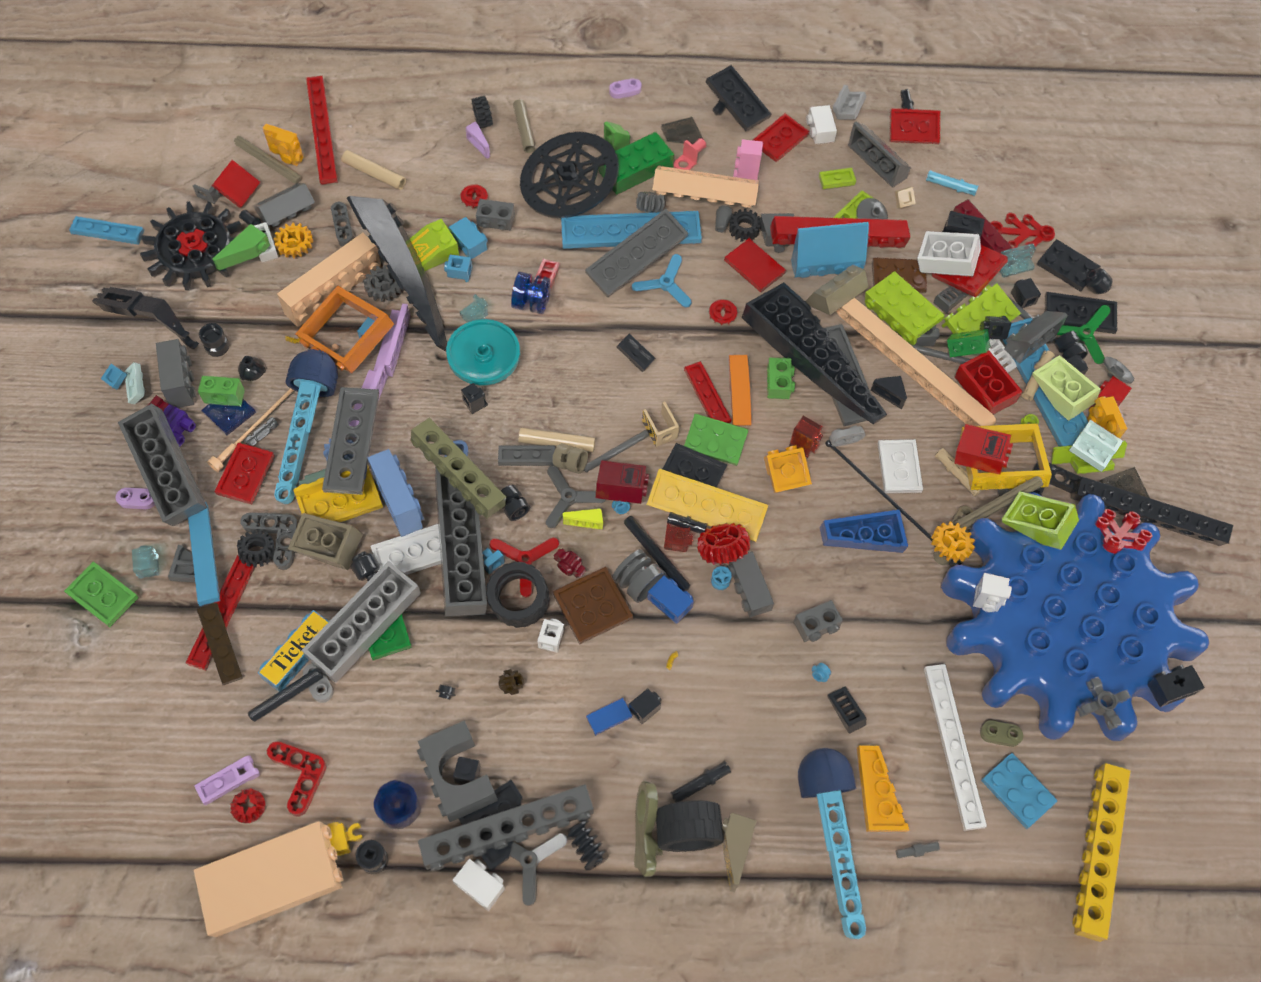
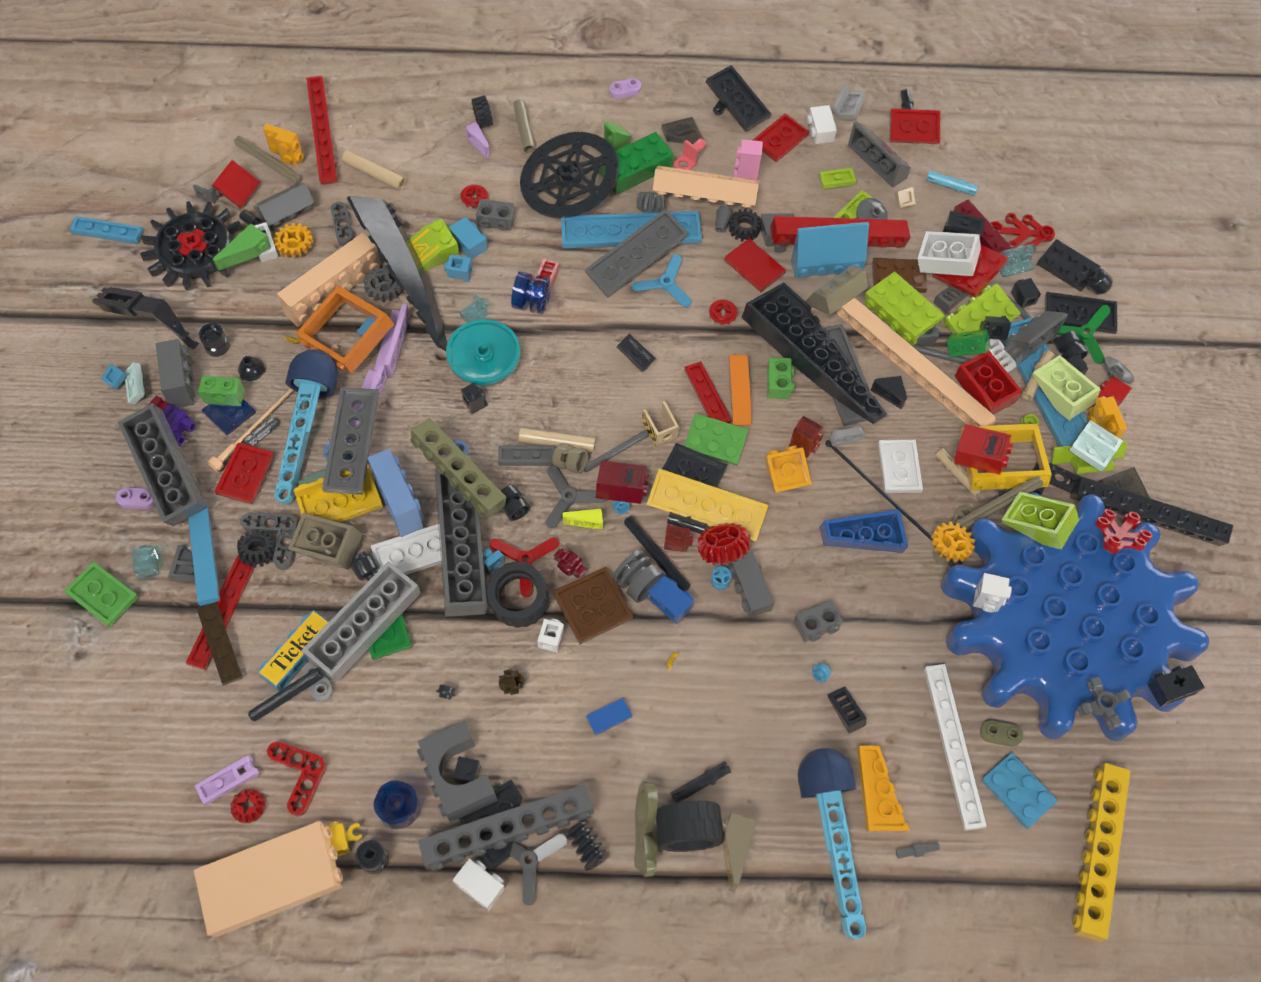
(645, 705): black brick -> none

